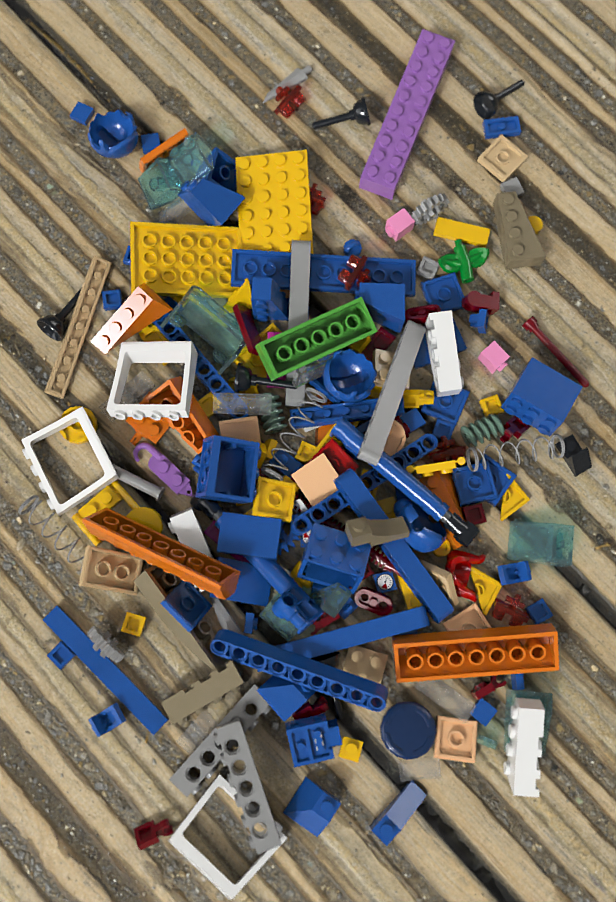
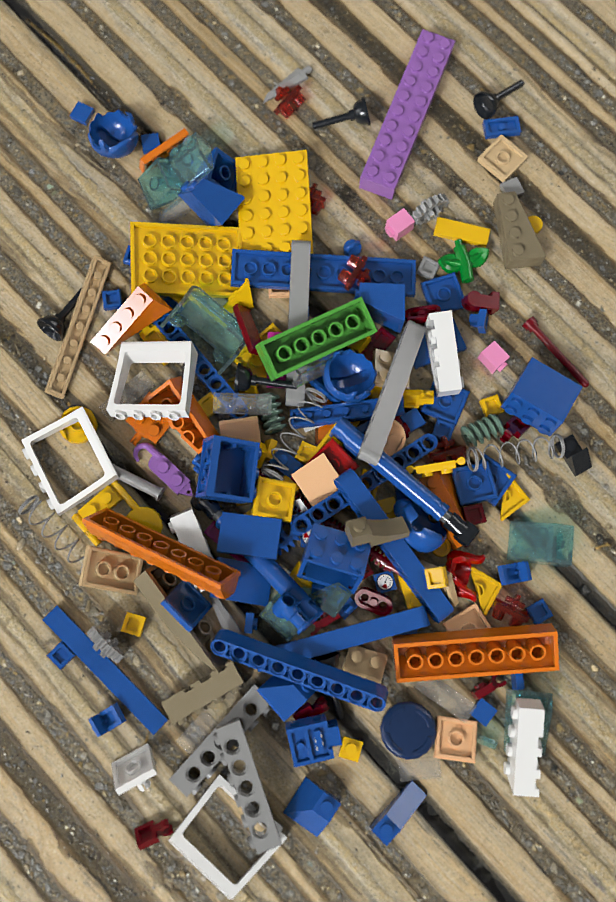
(134, 770): none -> white tile
(268, 301): blue wedge -> none
(436, 577): none -> yellow tile

